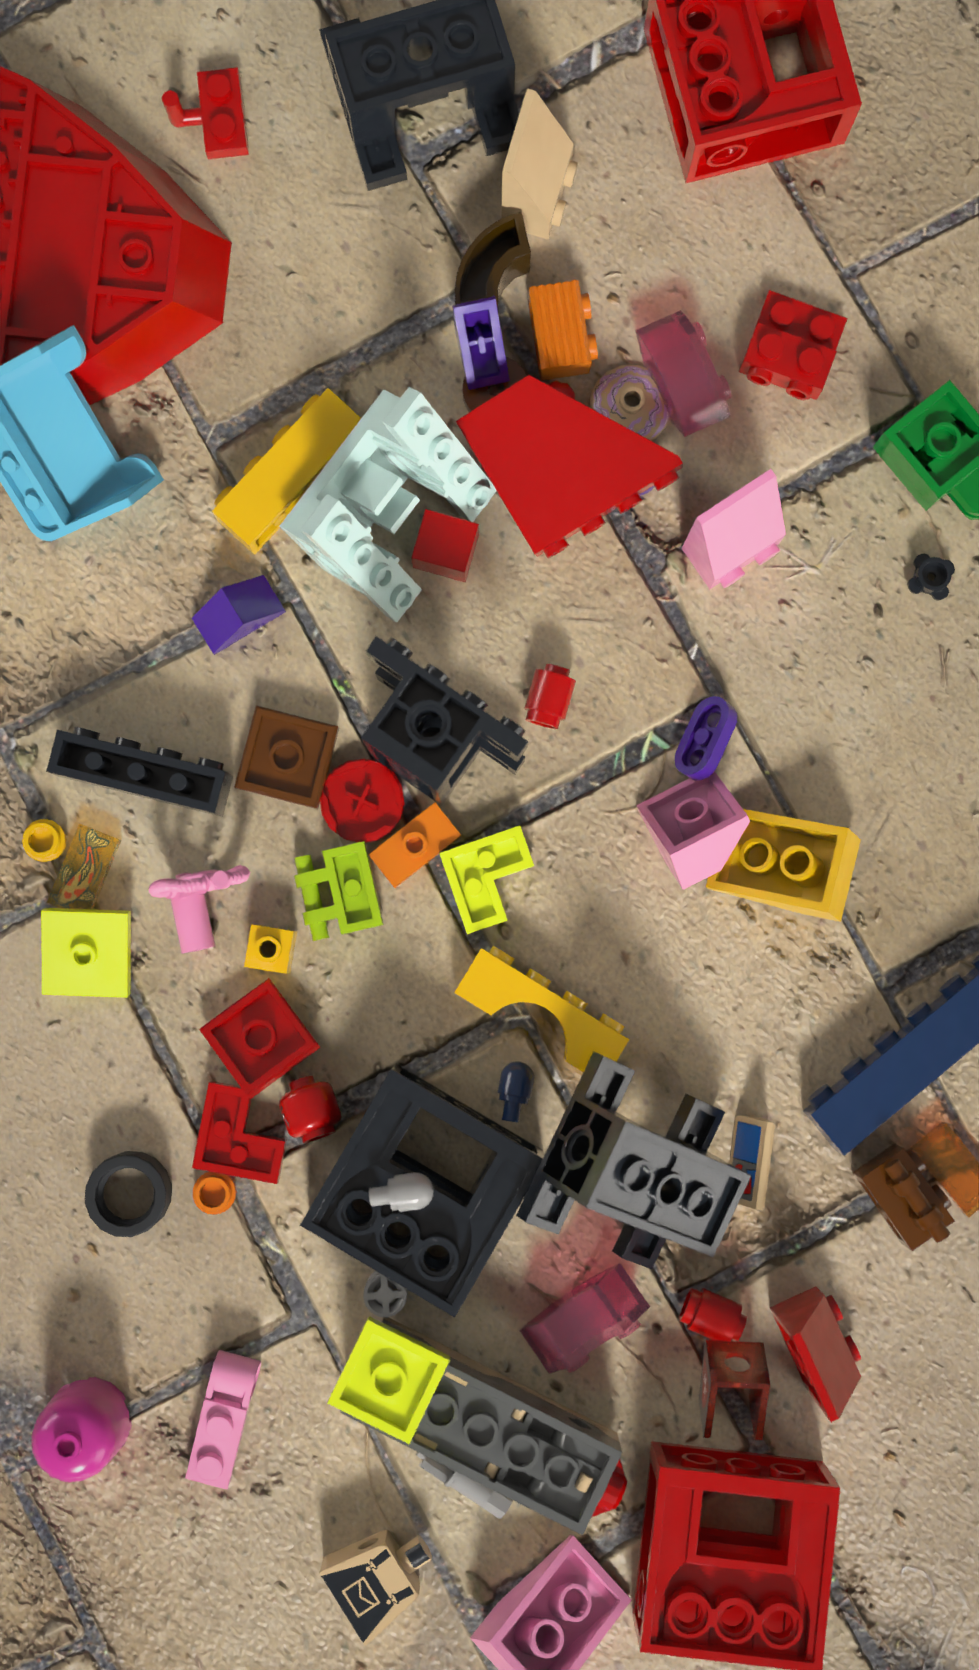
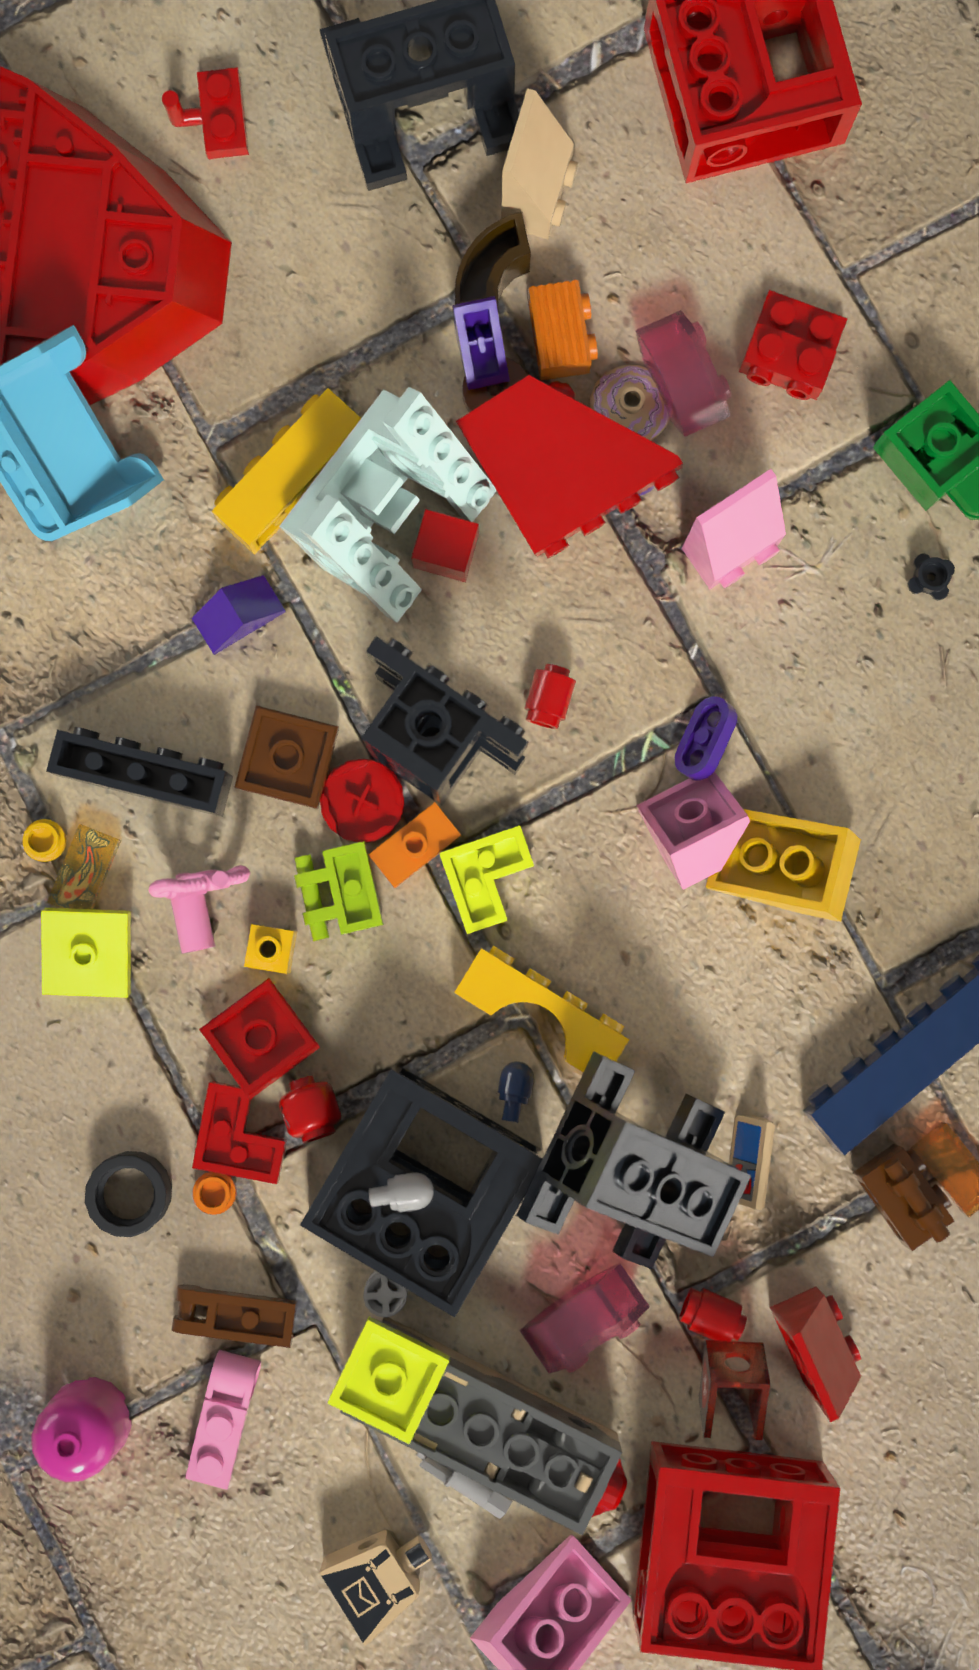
(235, 1316): none -> reddish brown plate

